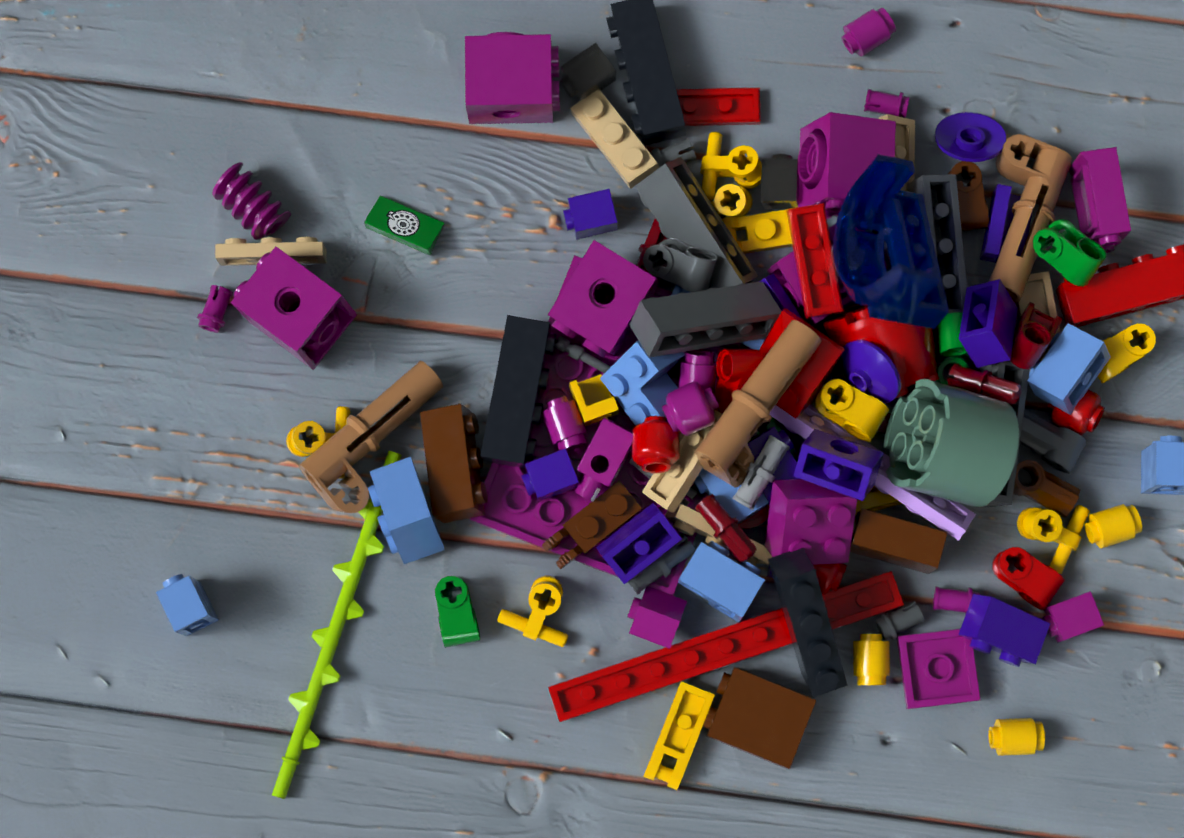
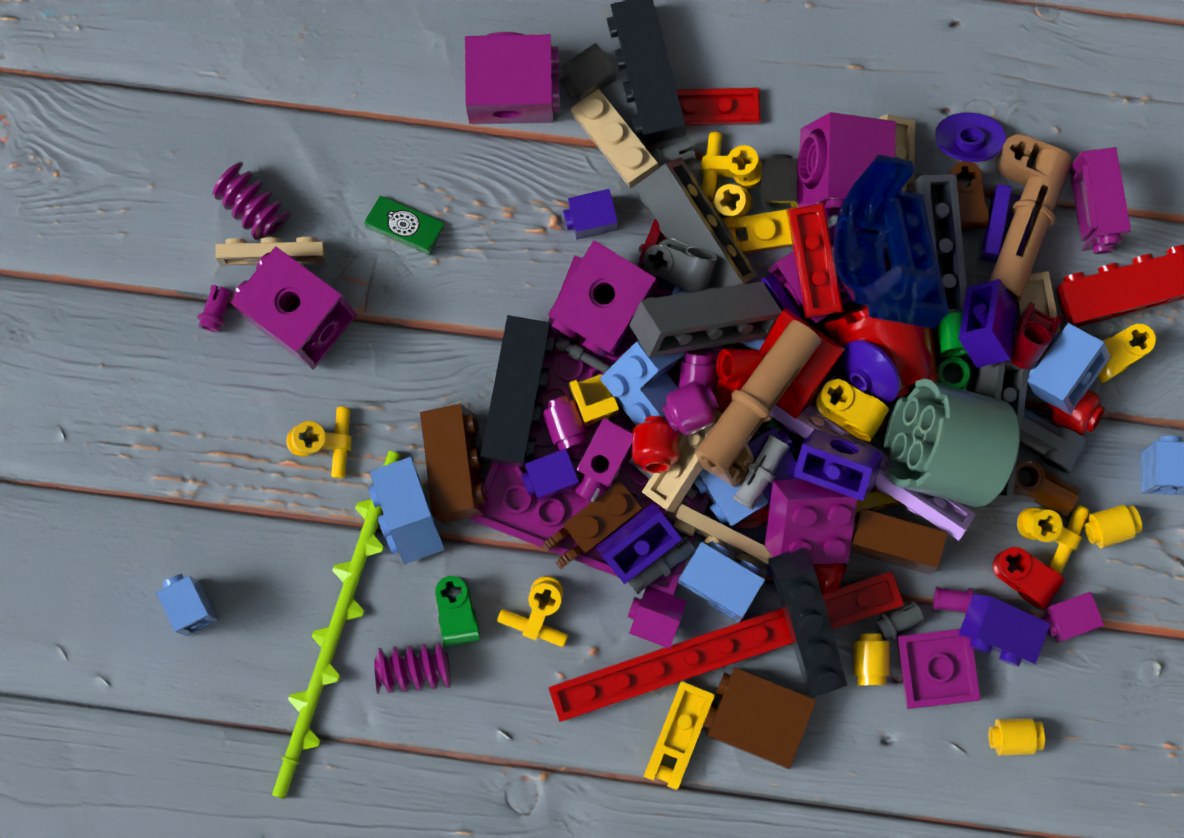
(335, 459): medium nougat piece -> none
(412, 668): none -> magenta piece
(726, 528): dark red axle -> none
(868, 31): magenta brick -> none
(886, 103): magenta pin -> none
(984, 384): dark red axle -> none
(1072, 251): green piece -> none

